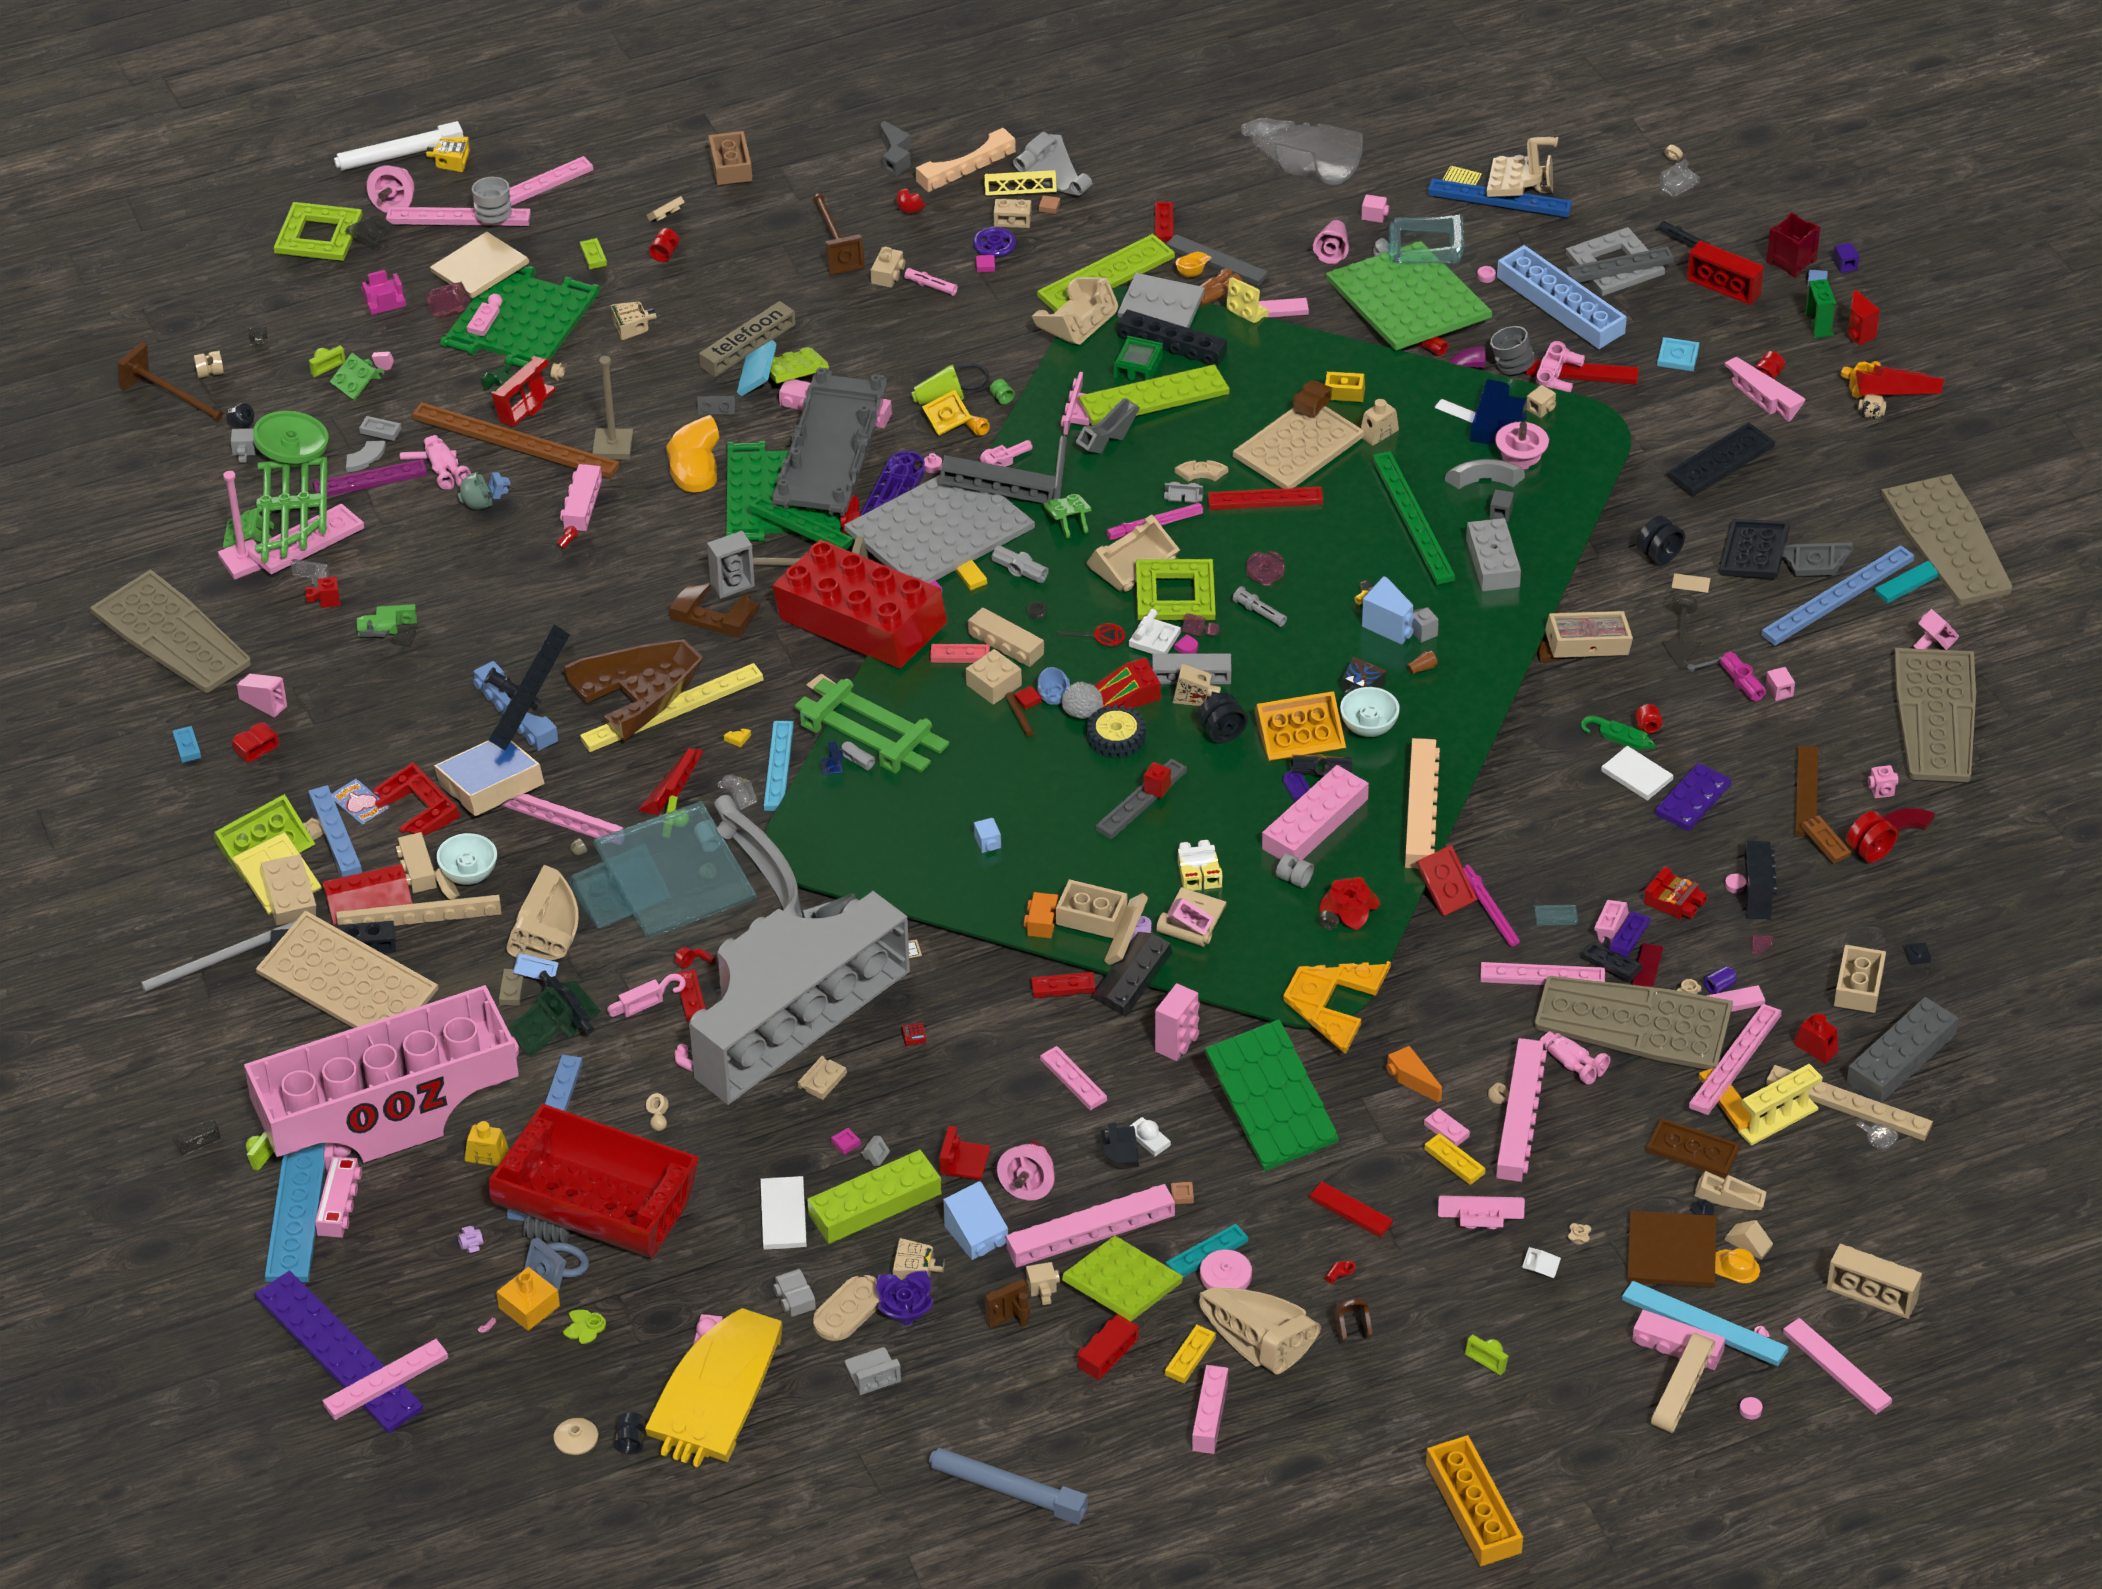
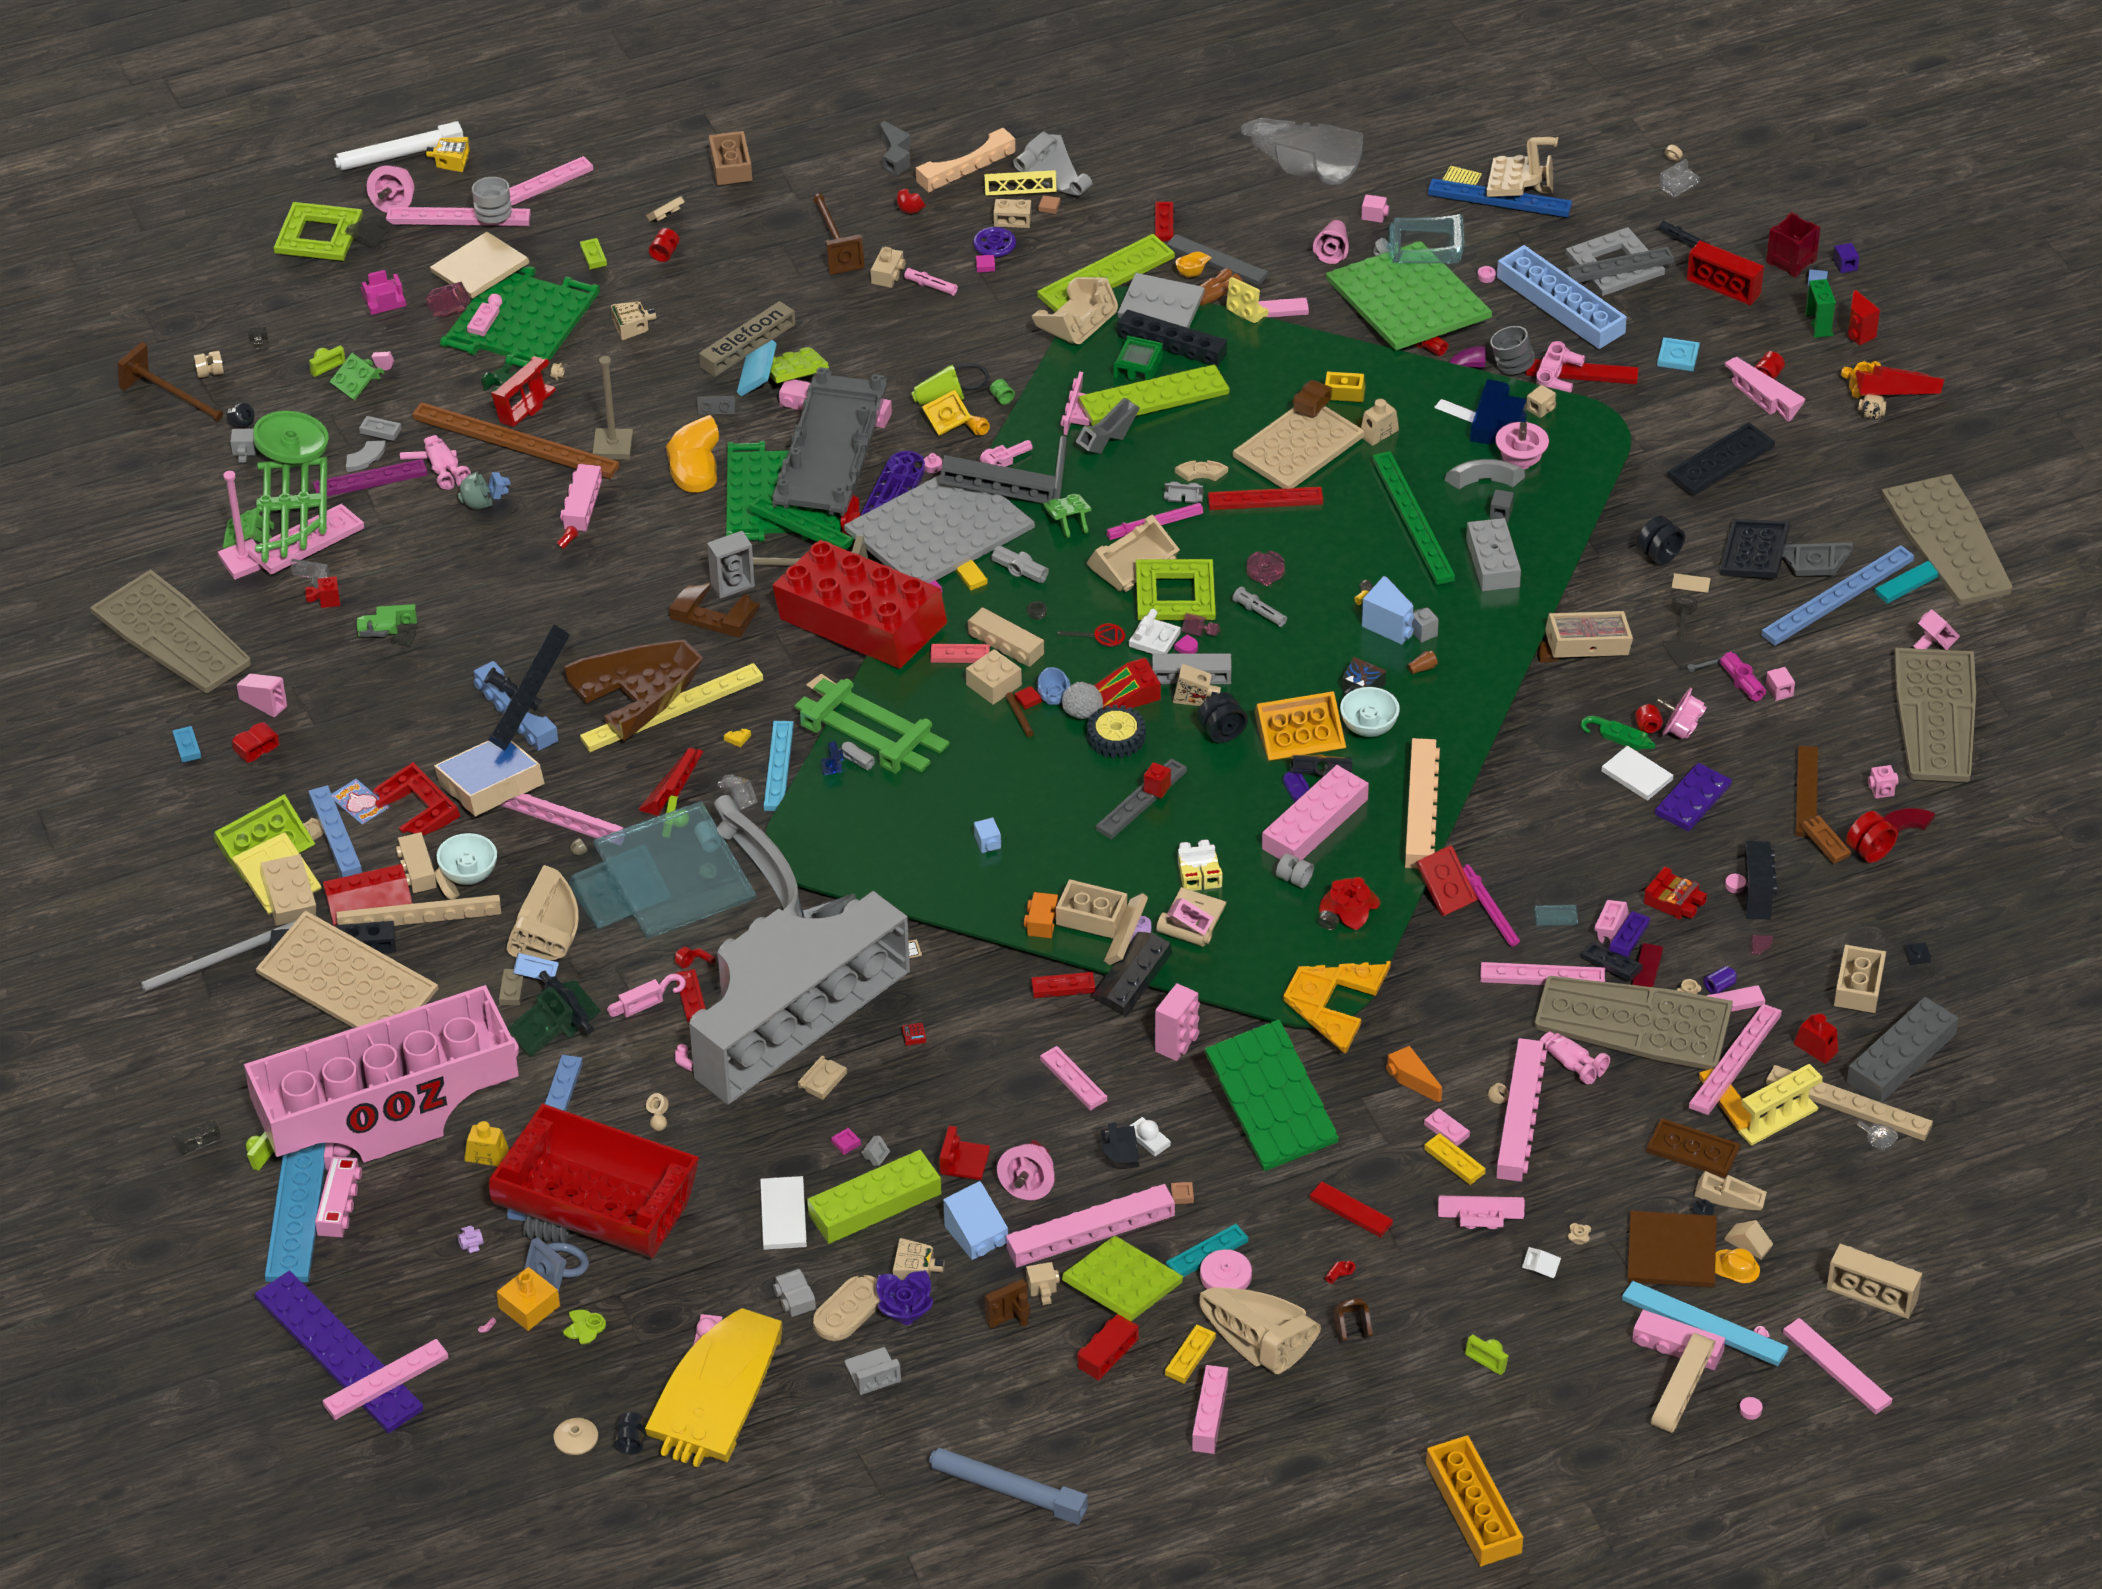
(1683, 716): none -> bright pink piece

